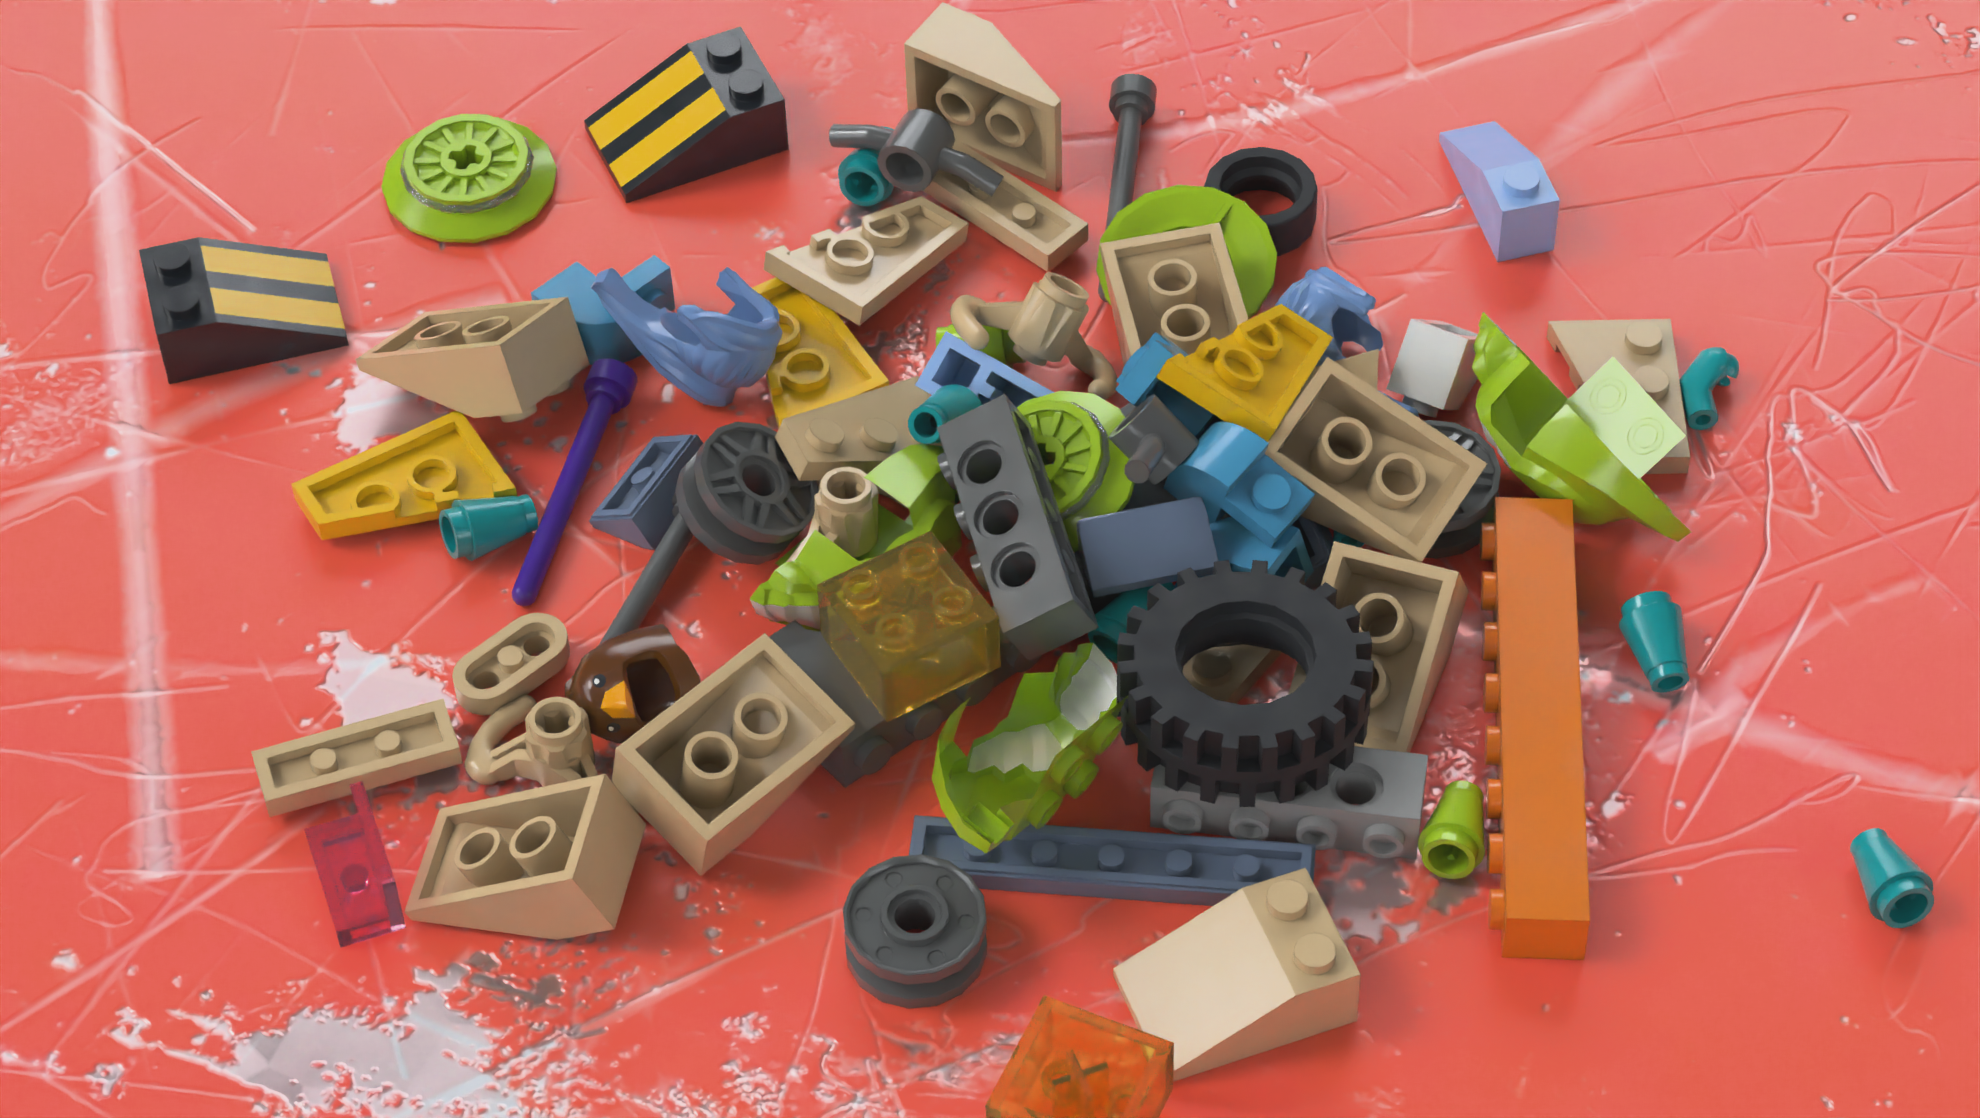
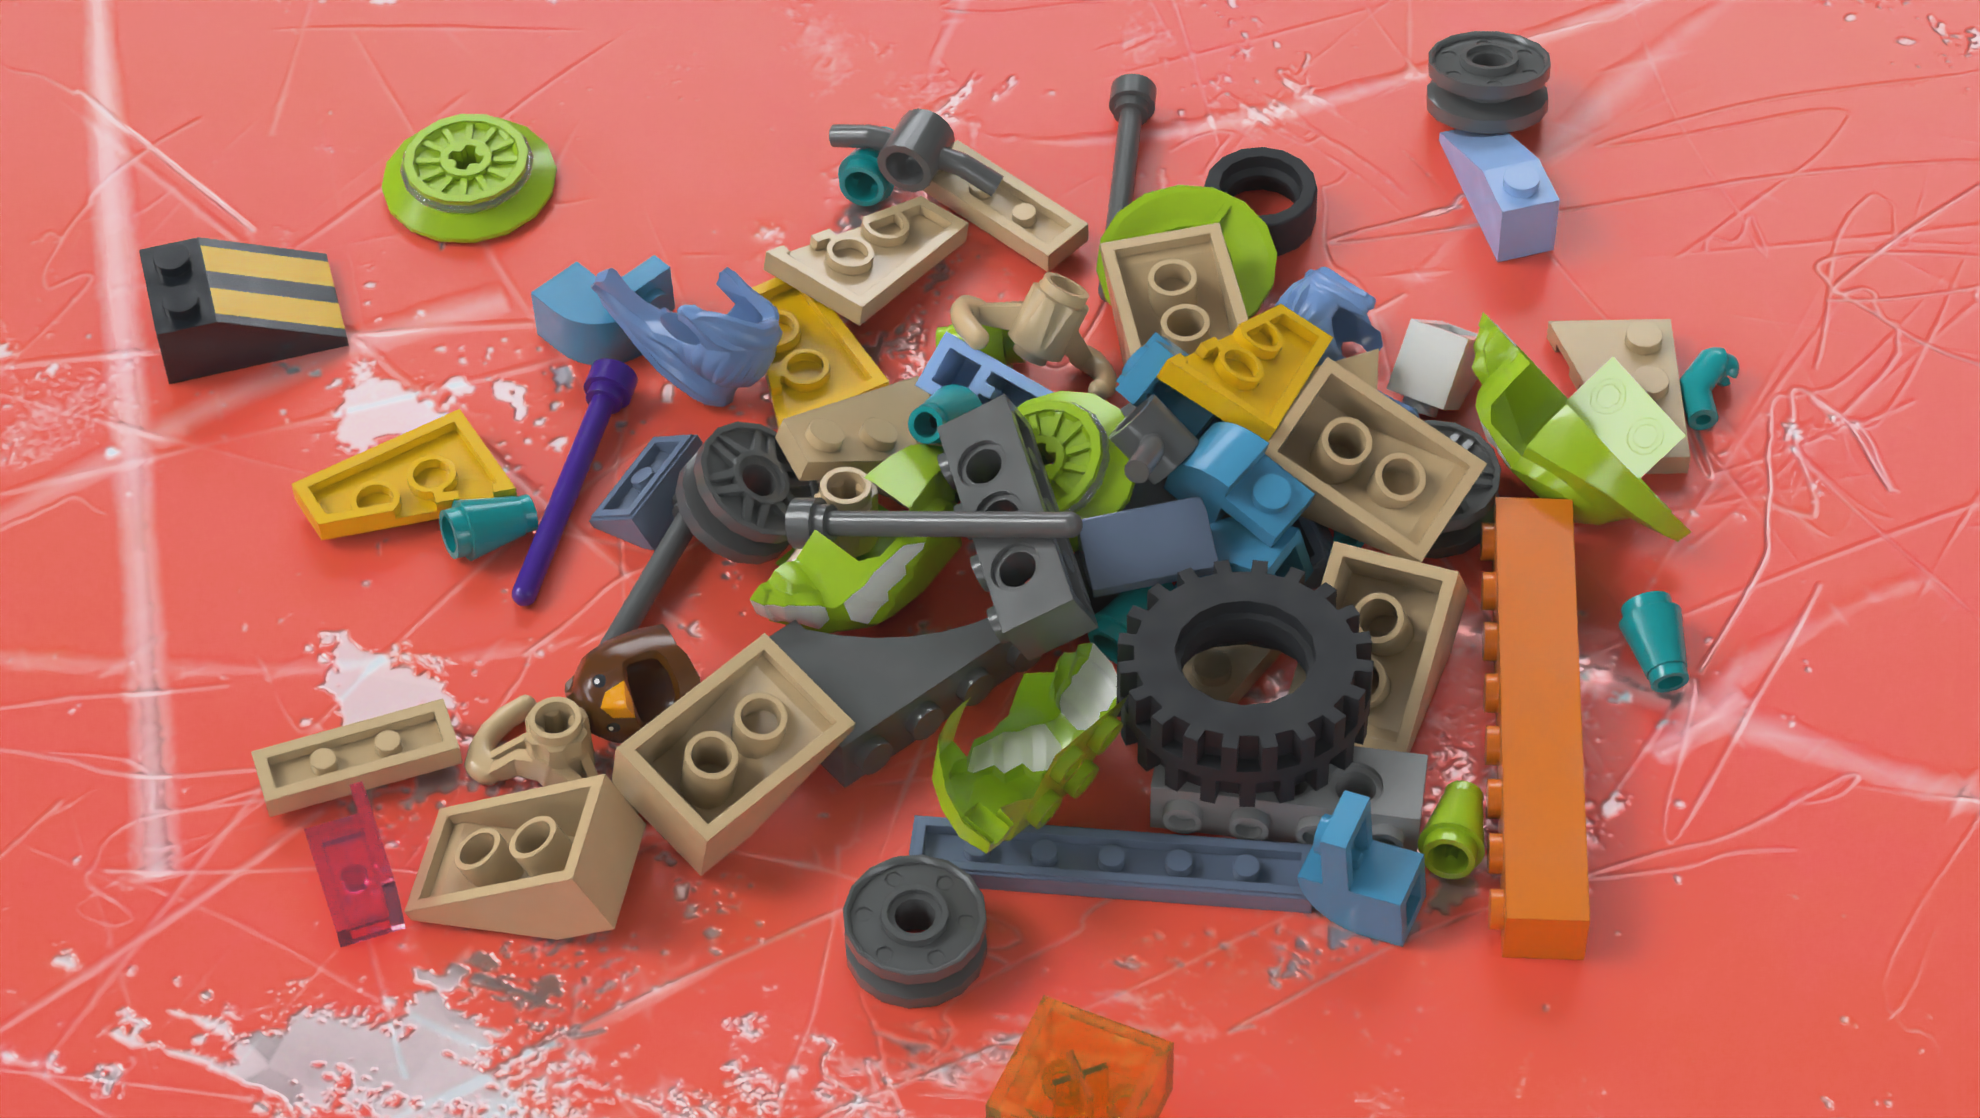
(484, 357): tan slope -> none
(507, 663): tan plate -> none
(691, 117): black slope -> none
(813, 514): none -> dark grey piece
(909, 626): clear yellow brick -> none
(985, 93): tan slope -> none
(1244, 976): tan slope -> none
(1359, 880): none -> dark azure brick
(1488, 82): none -> dark grey wheel
(1891, 880): teal cone -> none

